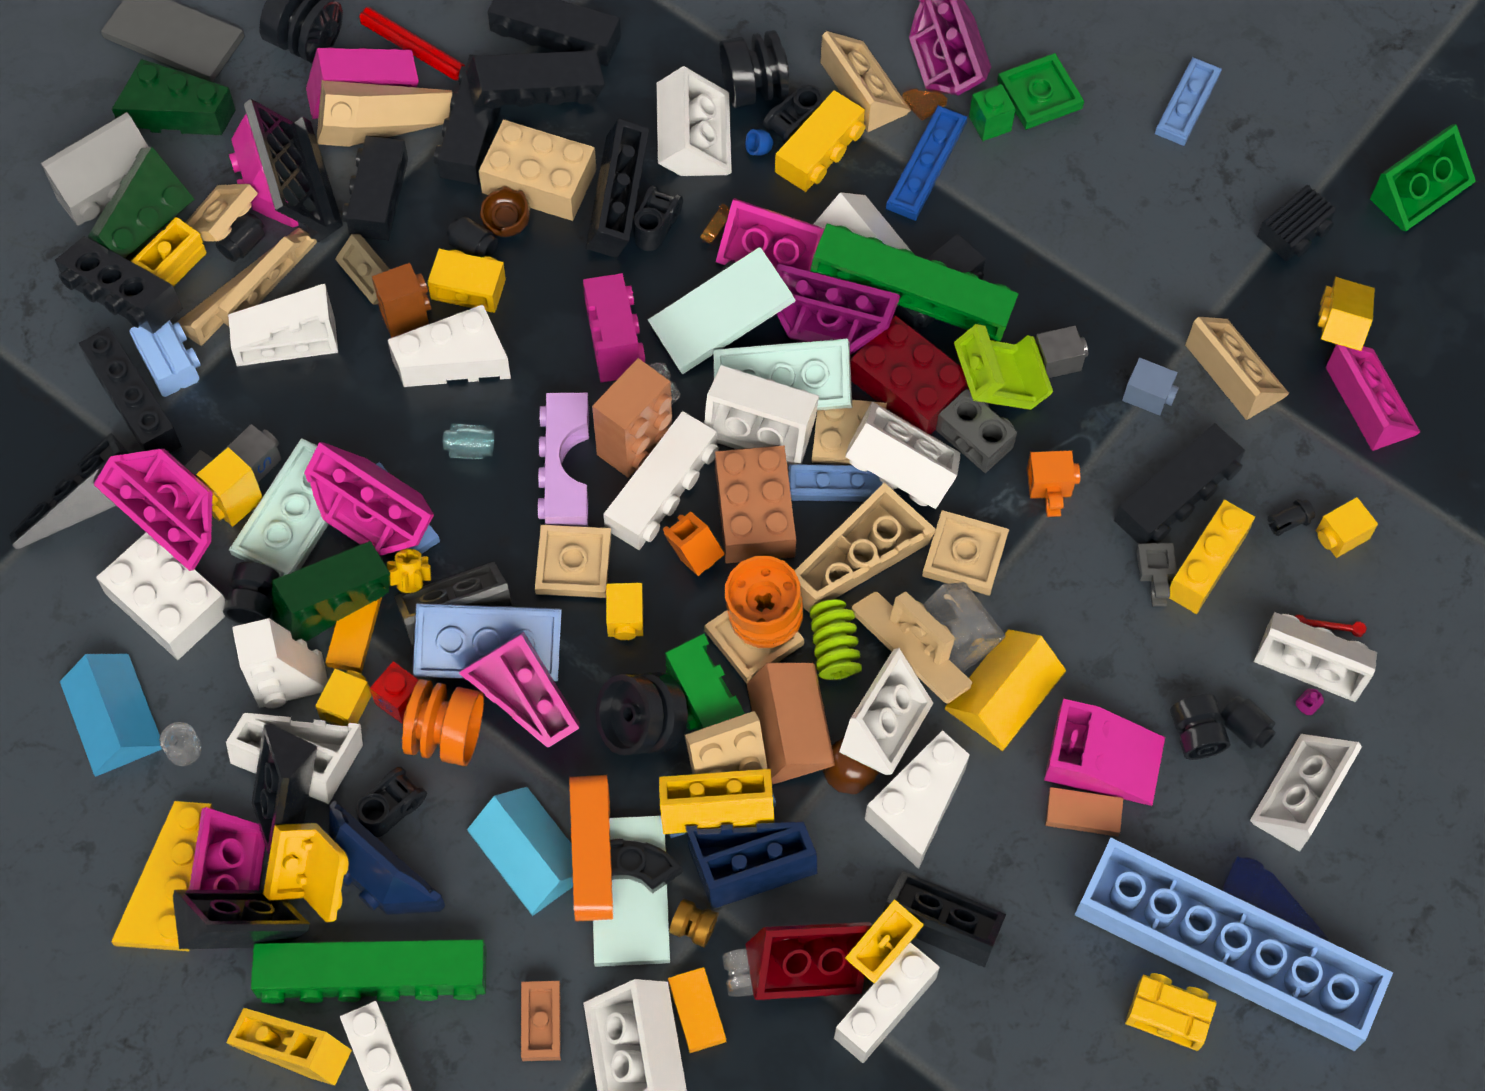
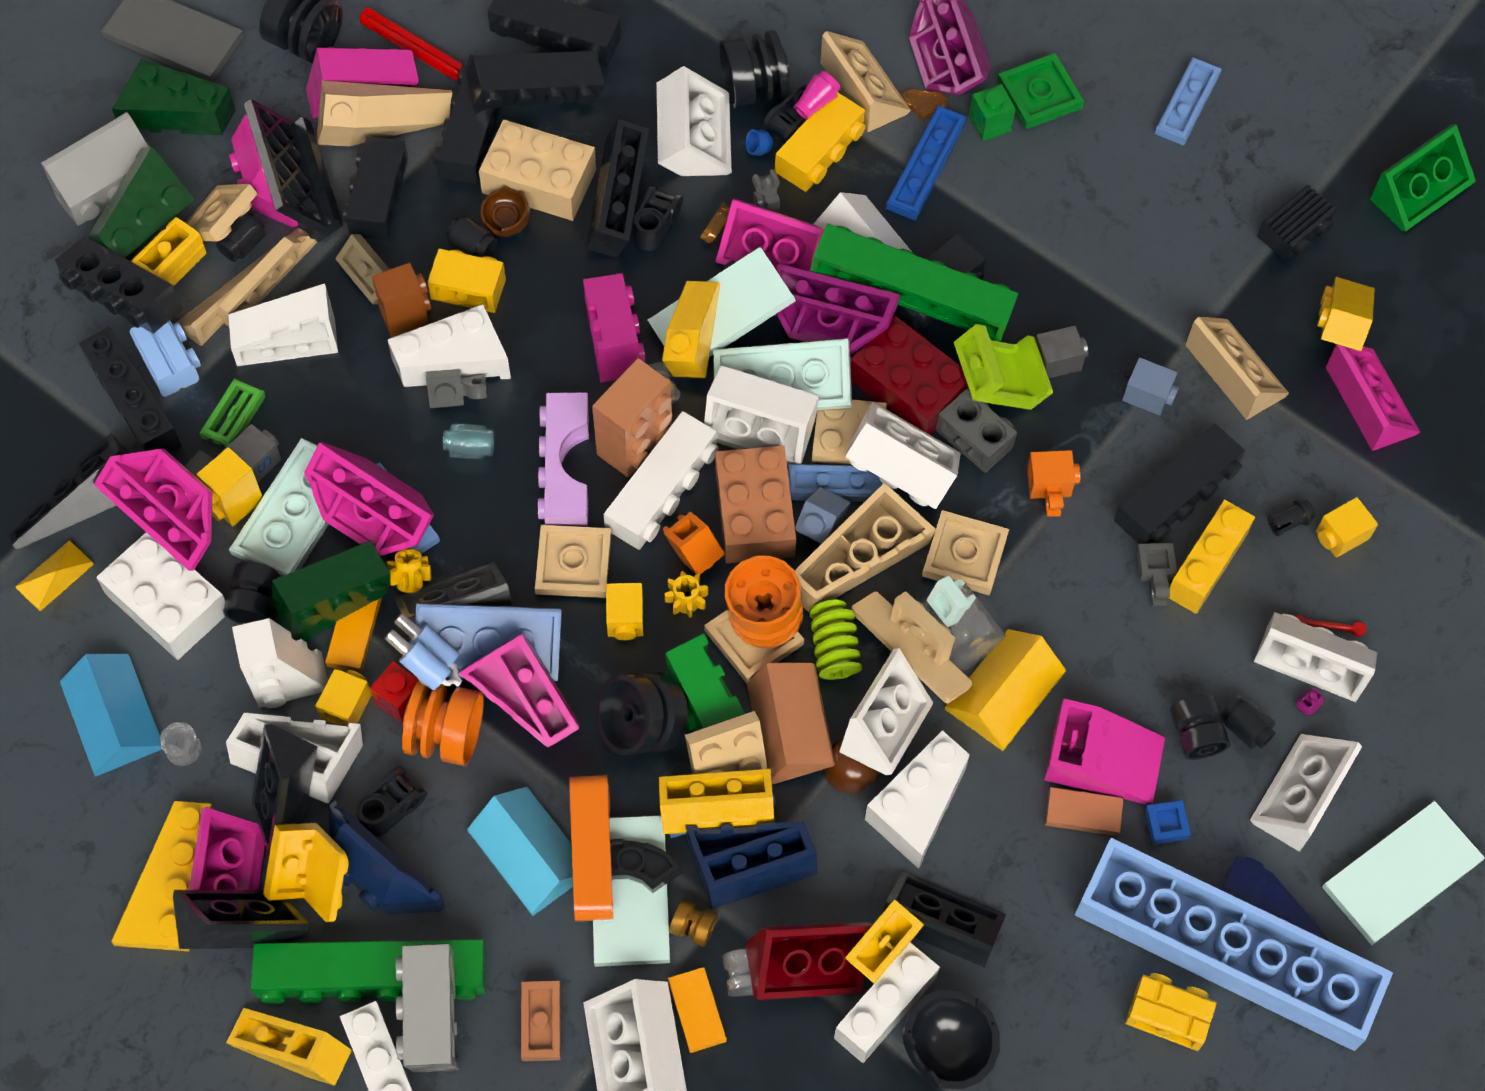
(54, 575): none -> yellow slope
(244, 419): none -> bright green tile
(426, 654): none -> light blue piece
(427, 1008): none -> light grey wedge
(448, 388): none -> dark grey plate
(688, 584): none -> yellow gear
(691, 330): none -> yellow slope
(766, 191): none -> dark grey plate
(818, 93): none -> dark pink cone
(822, 515): none -> sand blue brick
(949, 600): none -> light aqua tile
(951, 1039): none -> black cylinder
(1167, 822): none -> blue plate
(1403, 873): none -> light aqua tile

